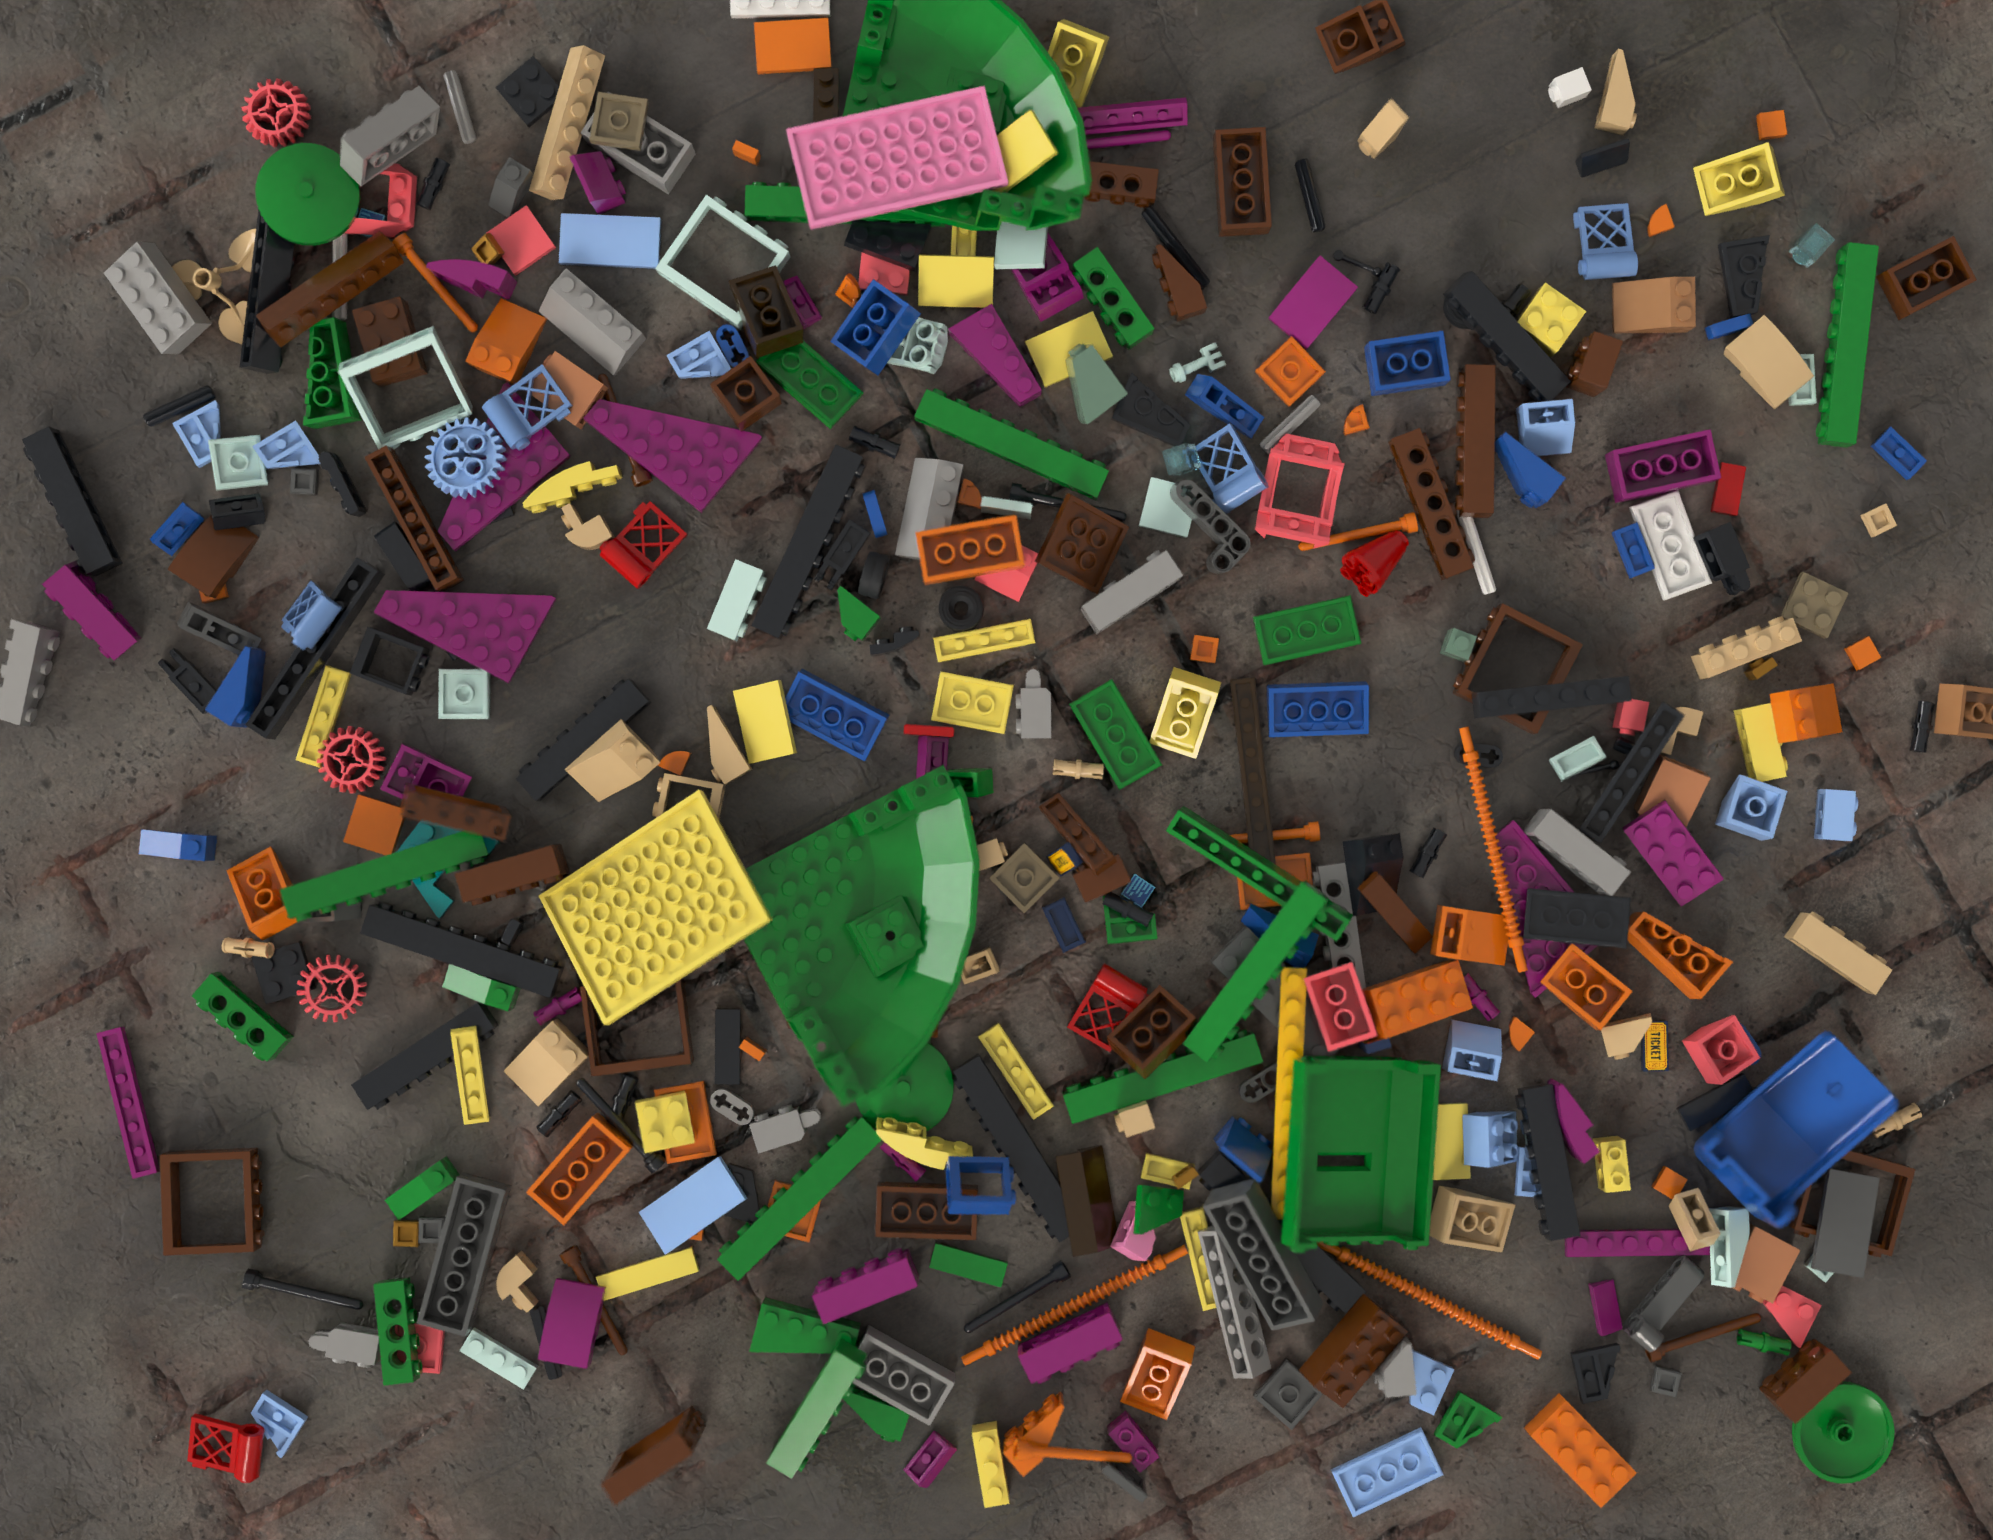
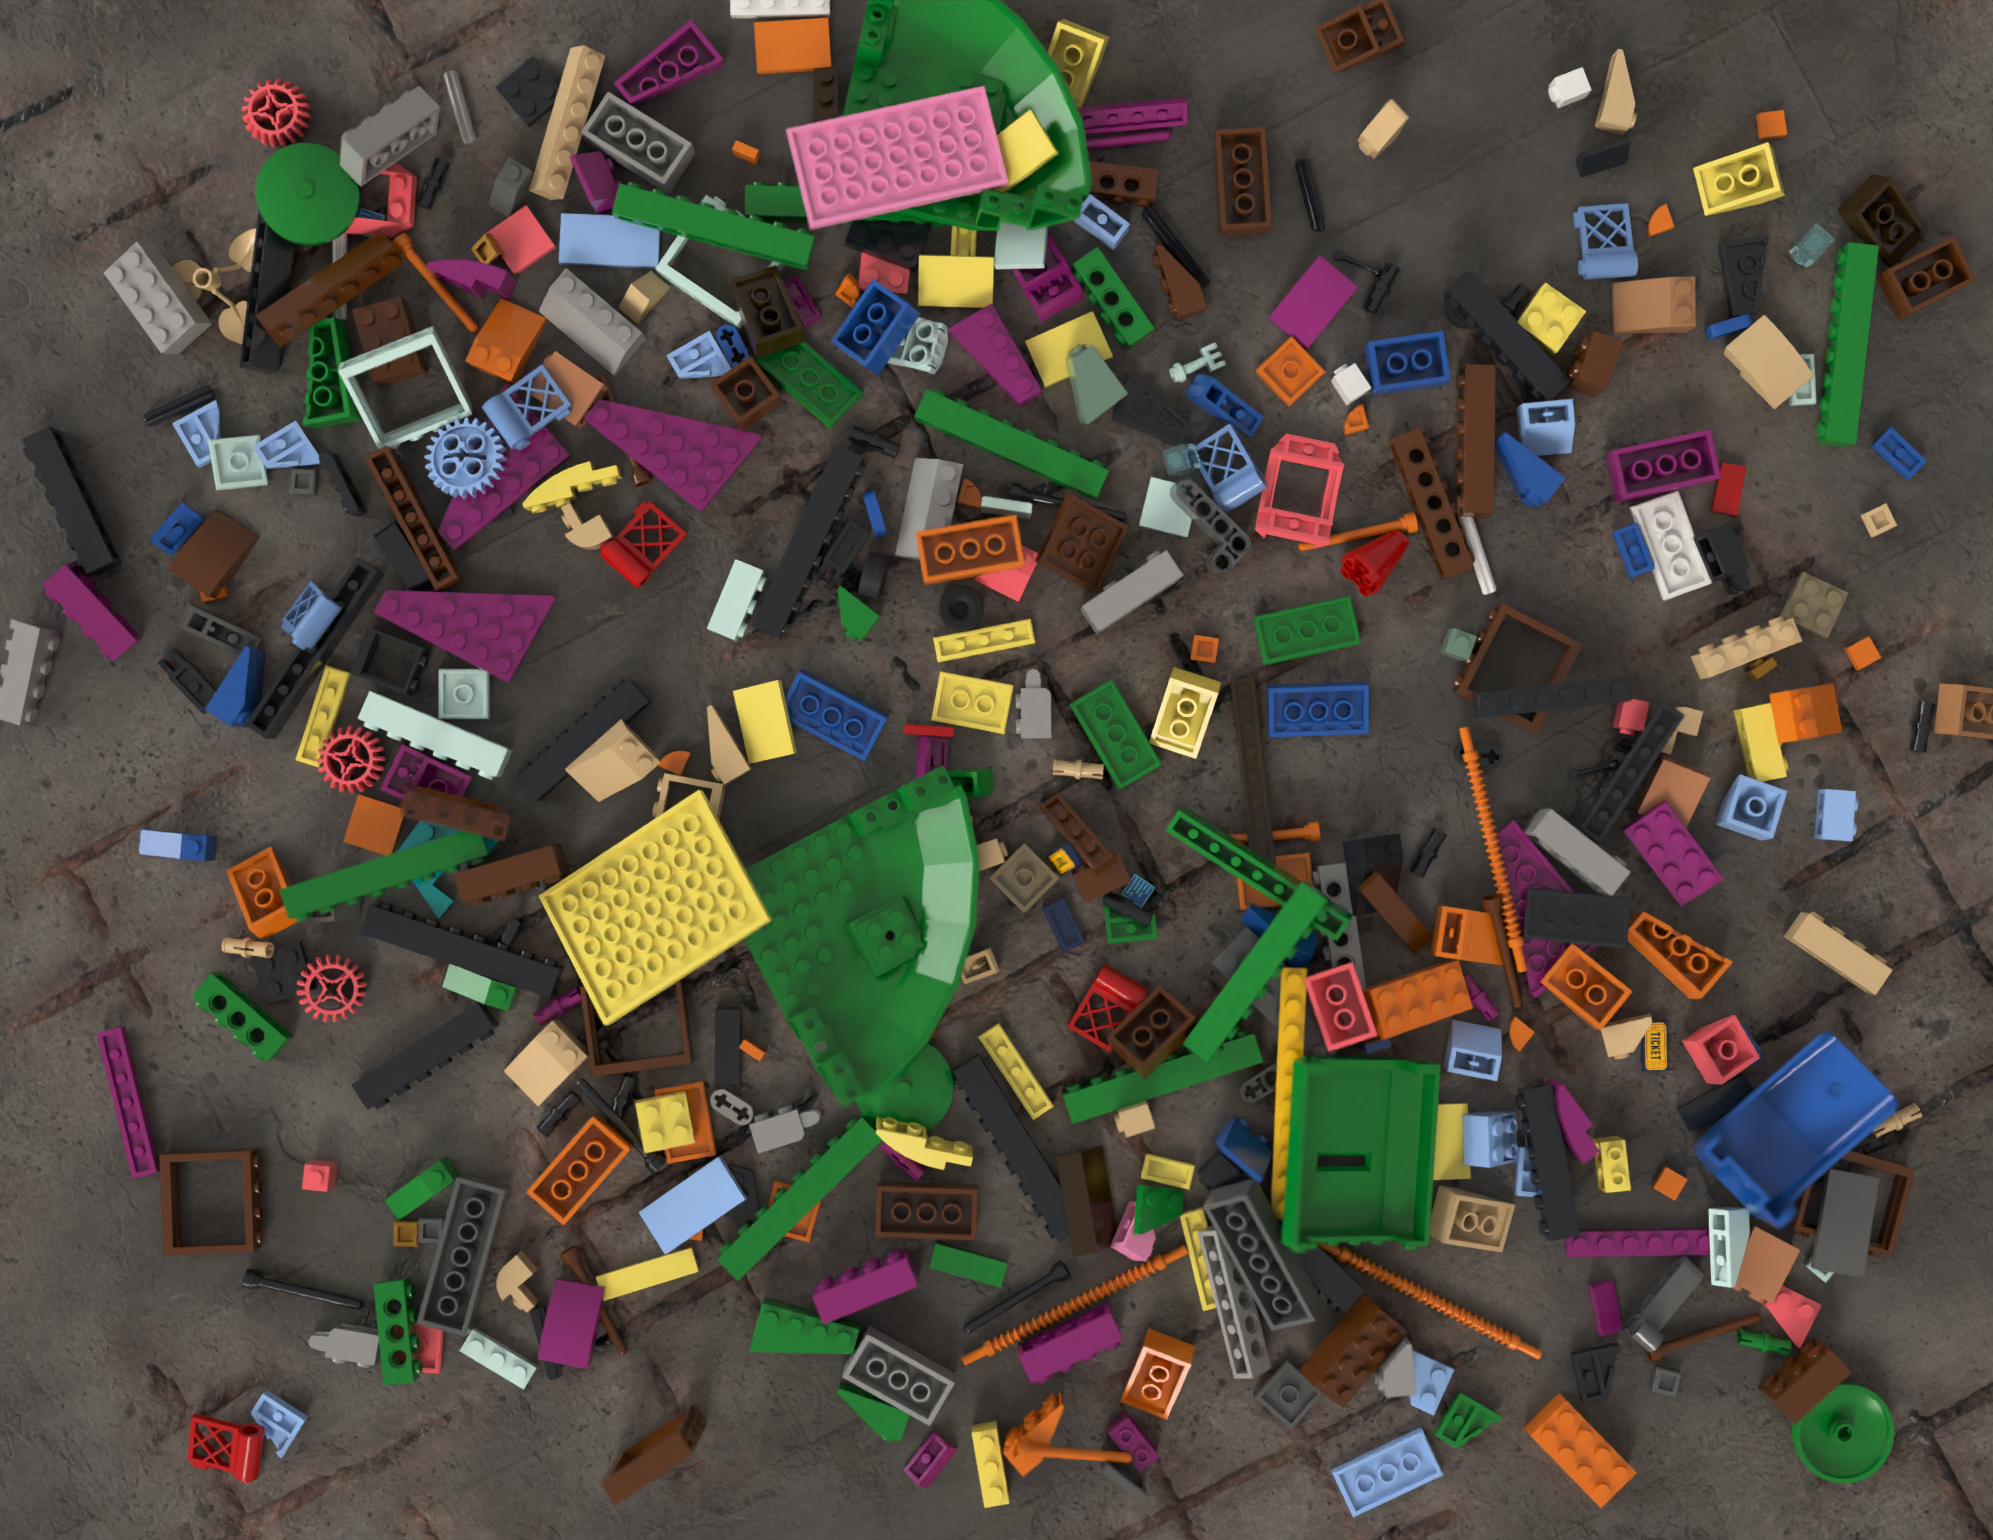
(237, 511): black slope -> none
(320, 1175): none -> coral brick
(435, 734): none -> light aqua brick
(470, 1075): light yellow tile -> none
(619, 121): dark tan plate -> none
(643, 296): none -> tan slope
(671, 65): none -> magenta wedge
(714, 226): none -> green brick
(816, 1409): brick -> none
(902, 639): black slope -> none
(979, 1204): blue window -> none
(1102, 222): none -> light blue brick
(1184, 1176): pearl gold tile -> none
(1290, 423): light grey axle -> none
(1350, 383): none -> white brick
(1492, 904): none -> reddish brown piece
(1577, 758): light aqua tile -> none
(1694, 1219): tan brick -> none
(1882, 218): none -> dark brown slope

